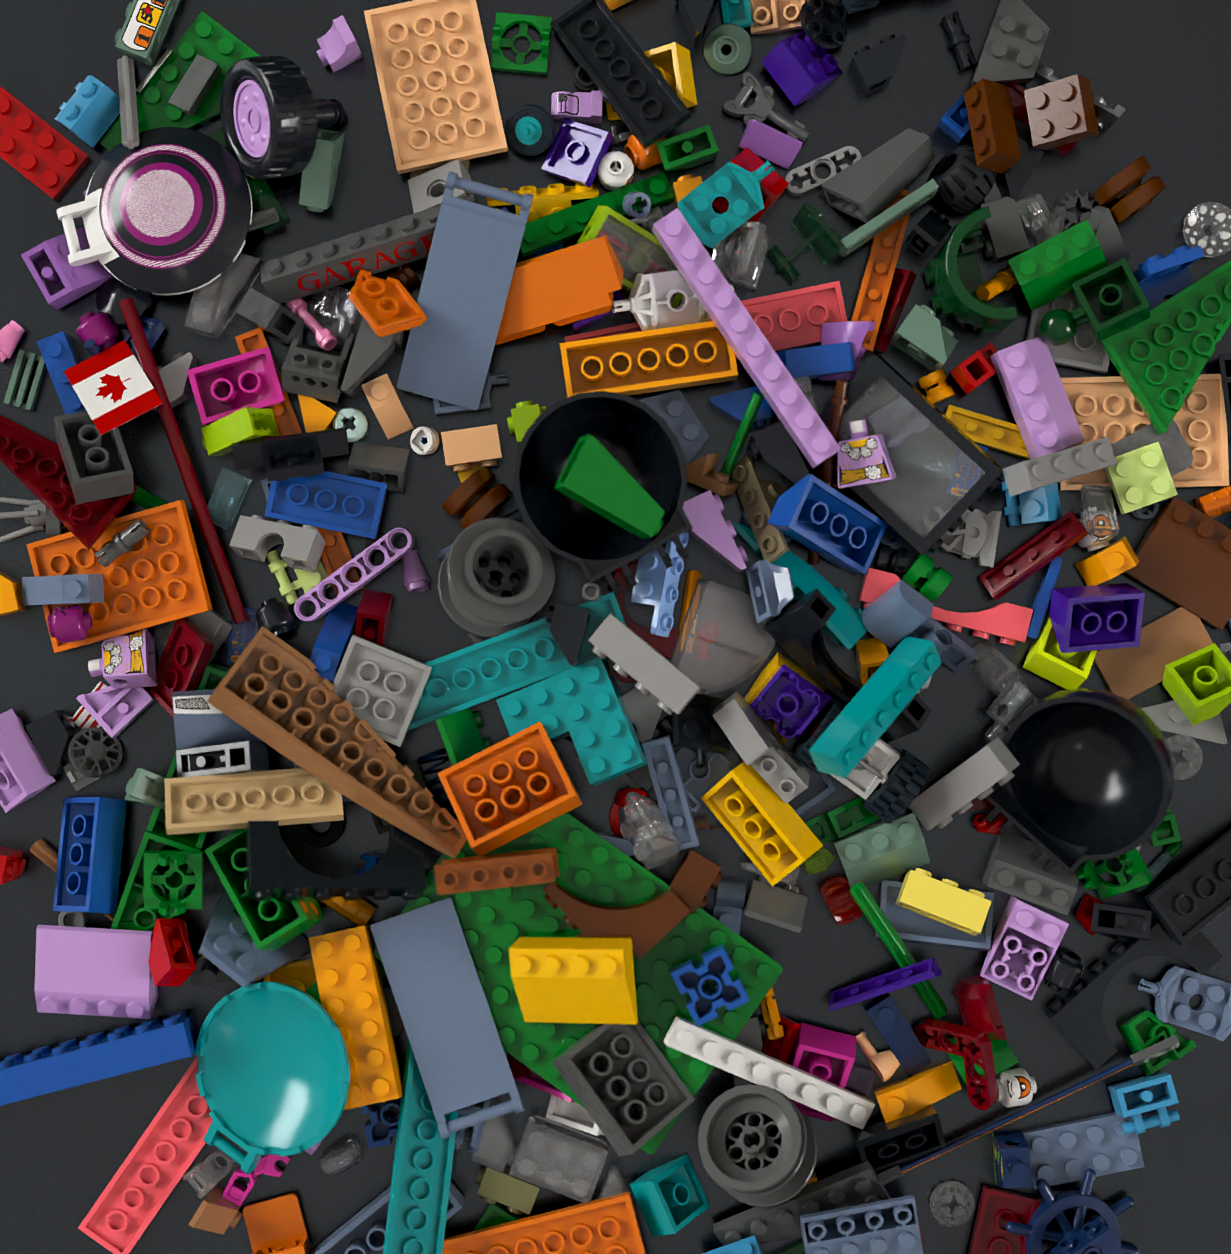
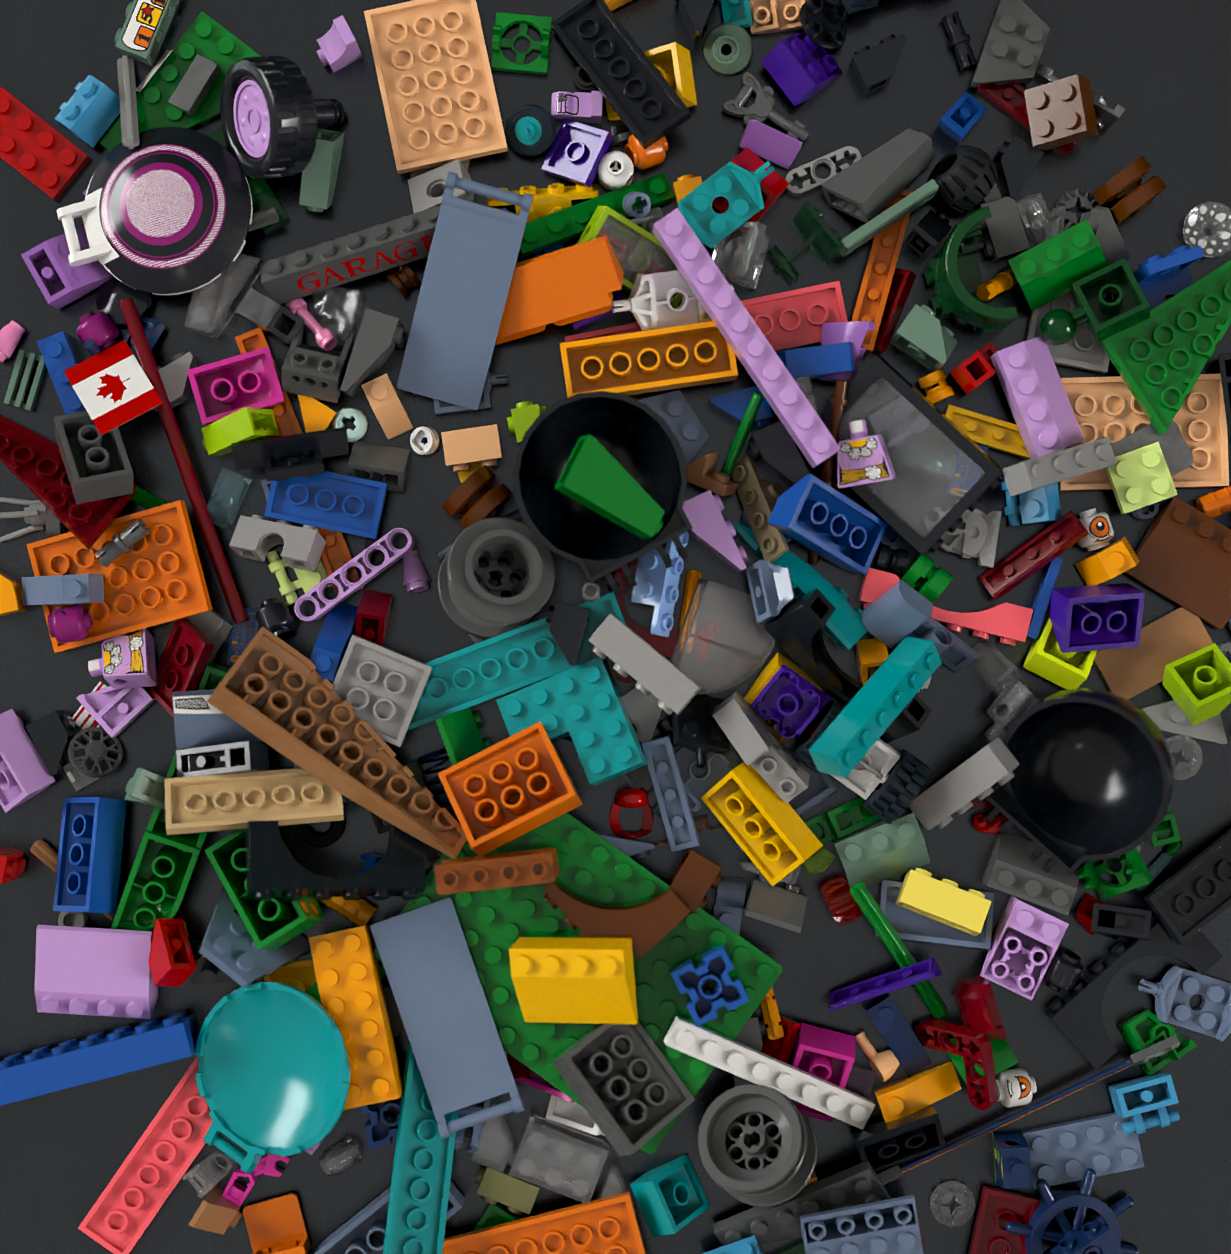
(152, 900): green piece -> none
(385, 304): orange tile -> none
(648, 831): clear slope -> none
(688, 149): green slope -> none
(992, 126): reddish brown brick -> none
(1099, 510): clear tile -> none

